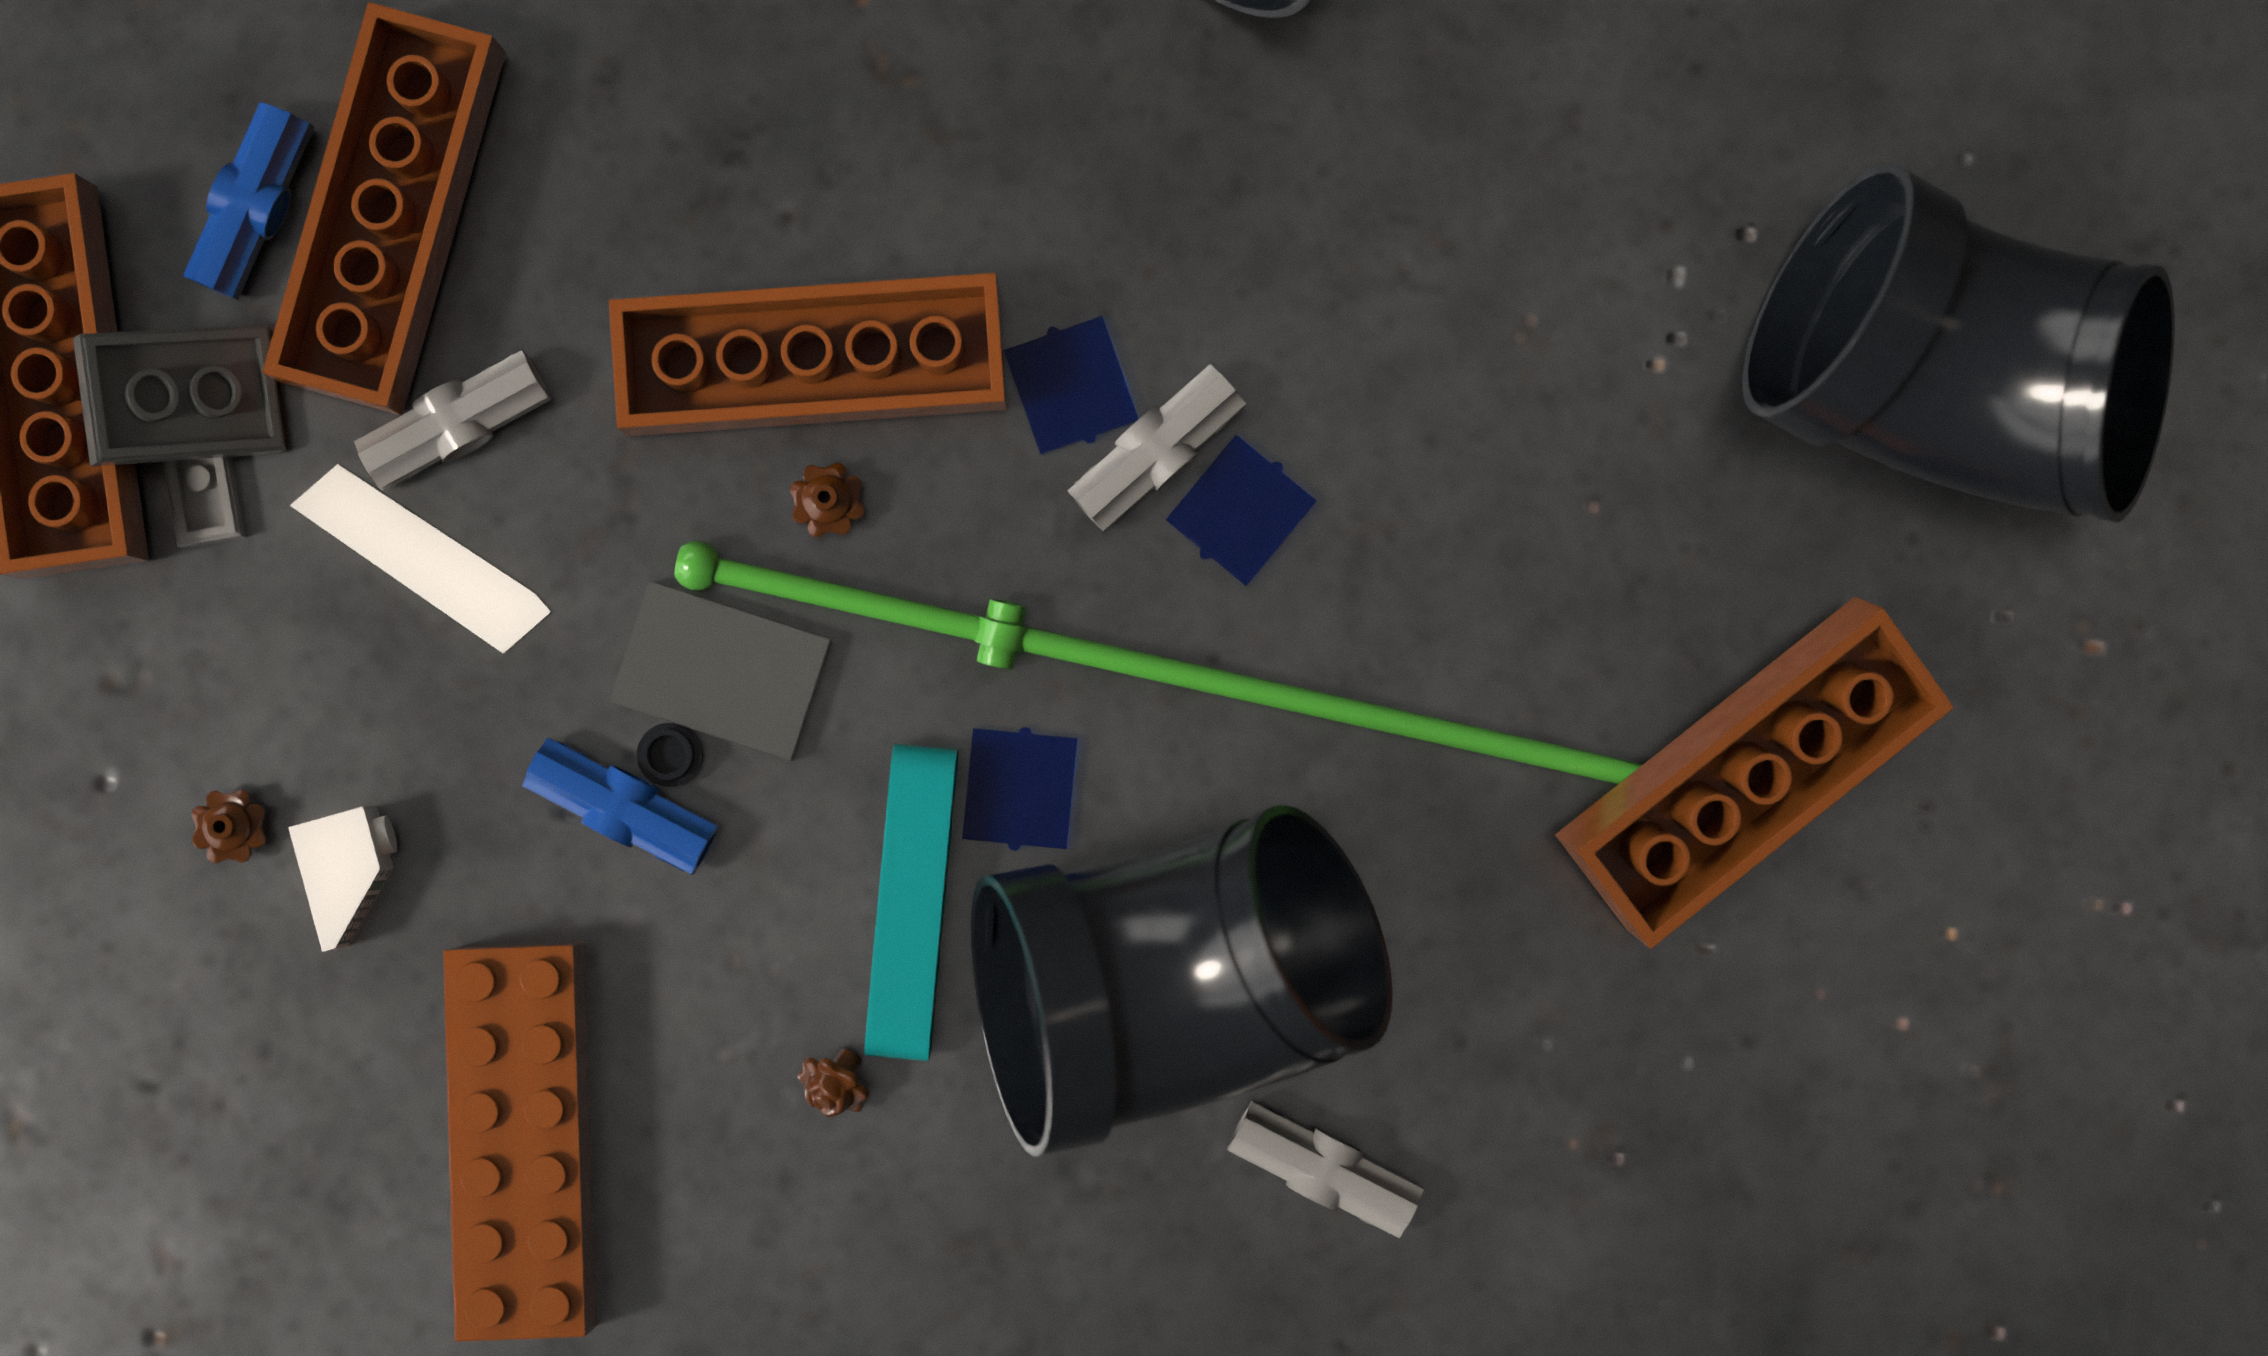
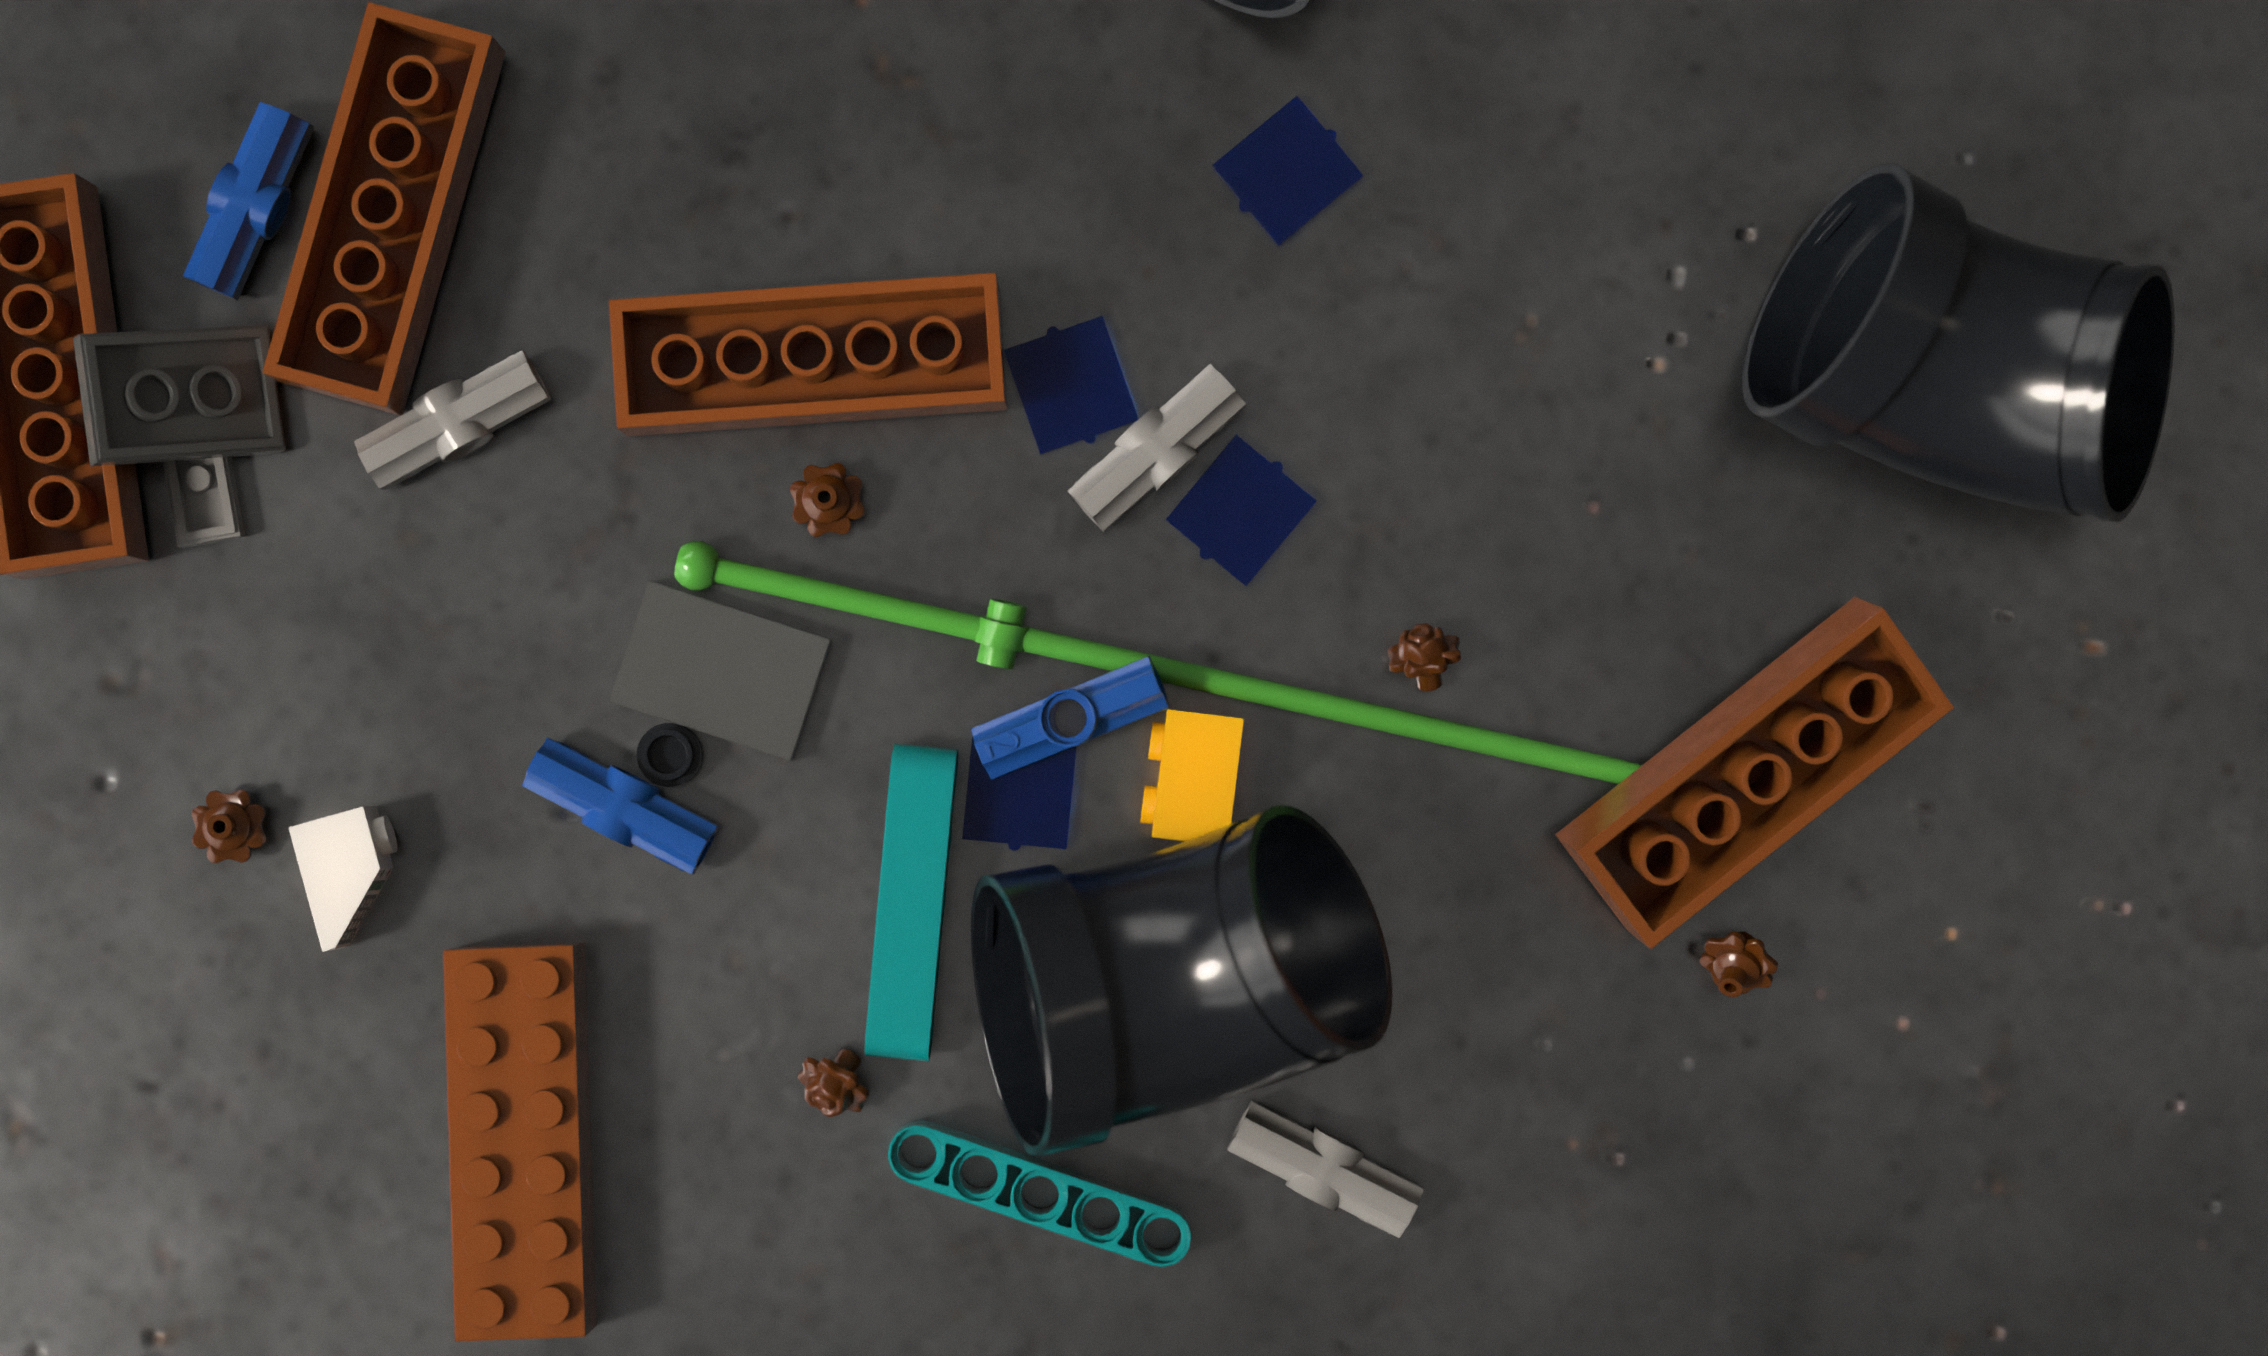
(423, 558): white sticker -> none
(1031, 731): none -> blue piece
(1063, 1216): none -> teal beam
(1195, 774): none -> yellow piece
(1287, 171): none -> clear blue piece
(1424, 655): none -> reddish brown plant
(1738, 963): none -> reddish brown plant

